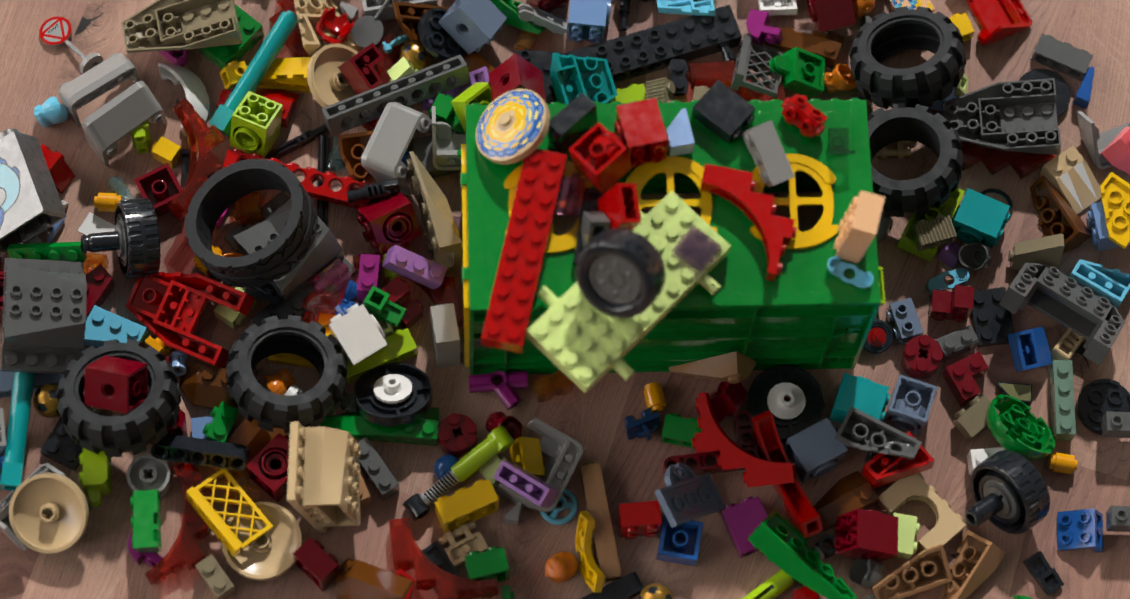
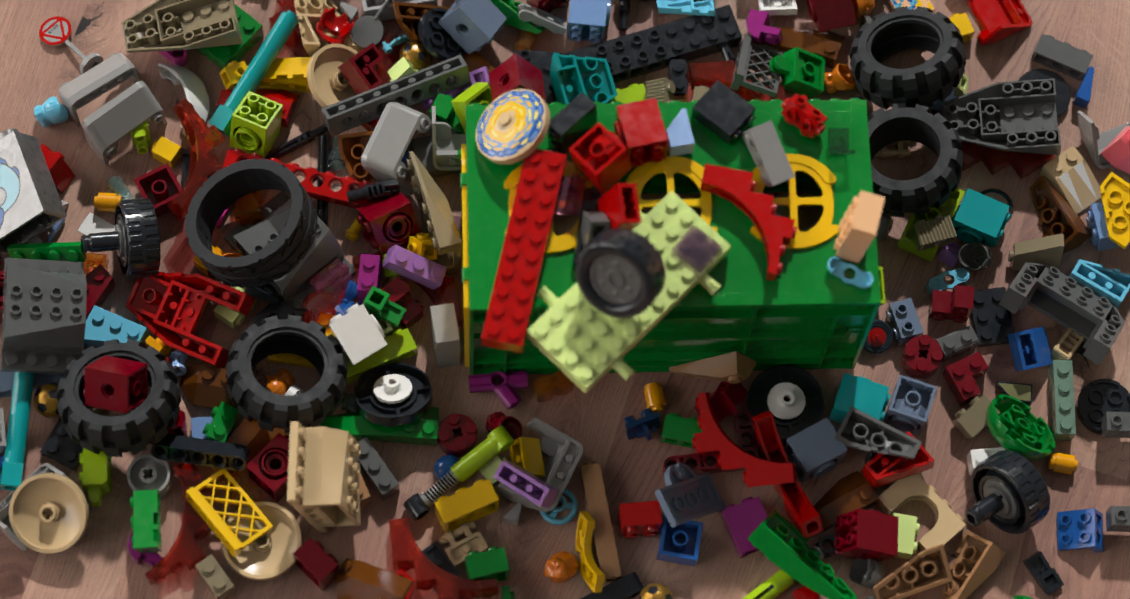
(353, 232): none -> yellow pin
(422, 246): none -> yellow brick

